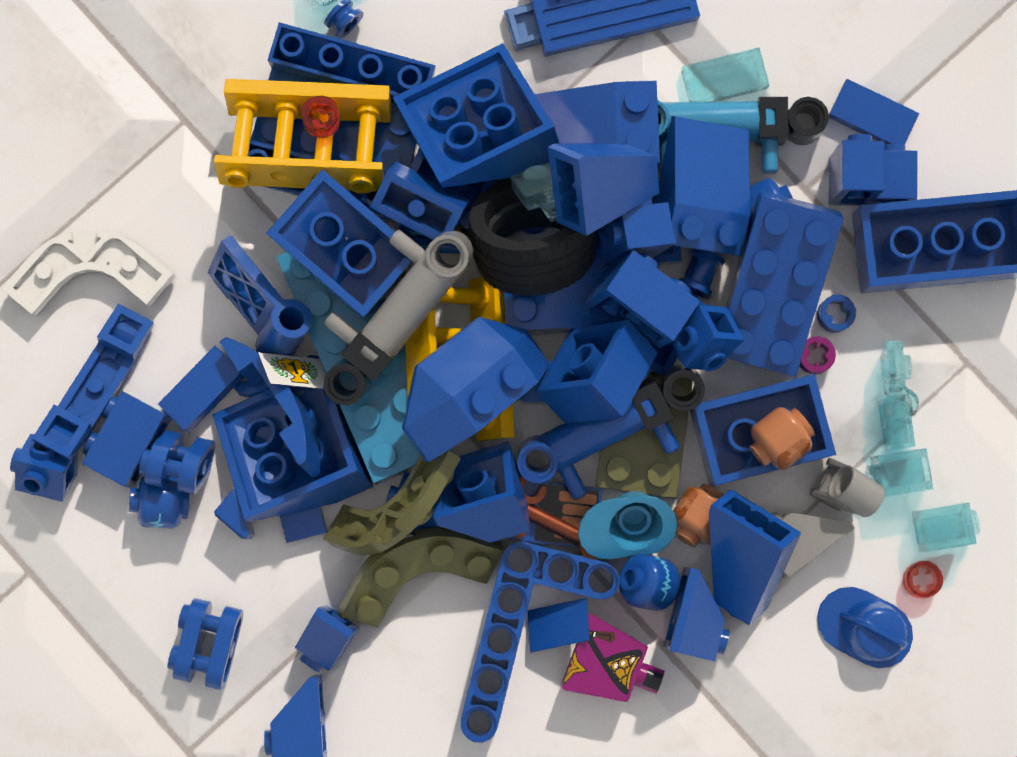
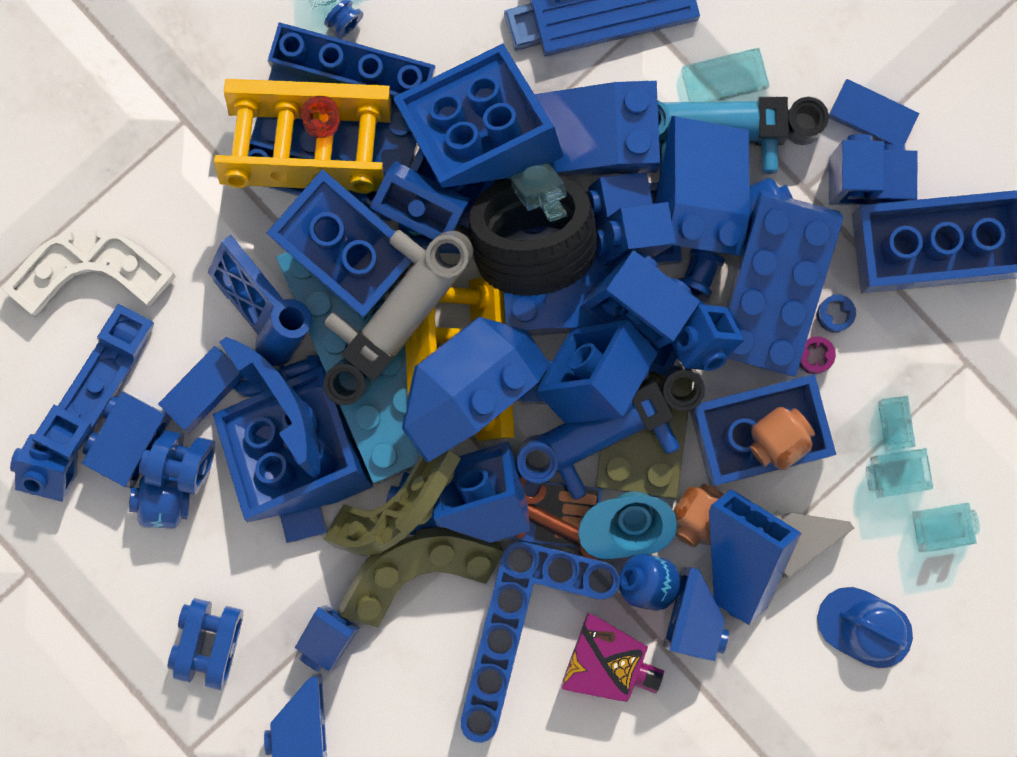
(231, 515): blue slope -> none
(293, 370): sticker -> none
(558, 625): blue sticker -> none
(599, 182): blue slope -> none
(848, 490): light grey piece -> none
(895, 371): clear light blue plate -> none
(932, 588): clear red bush -> none

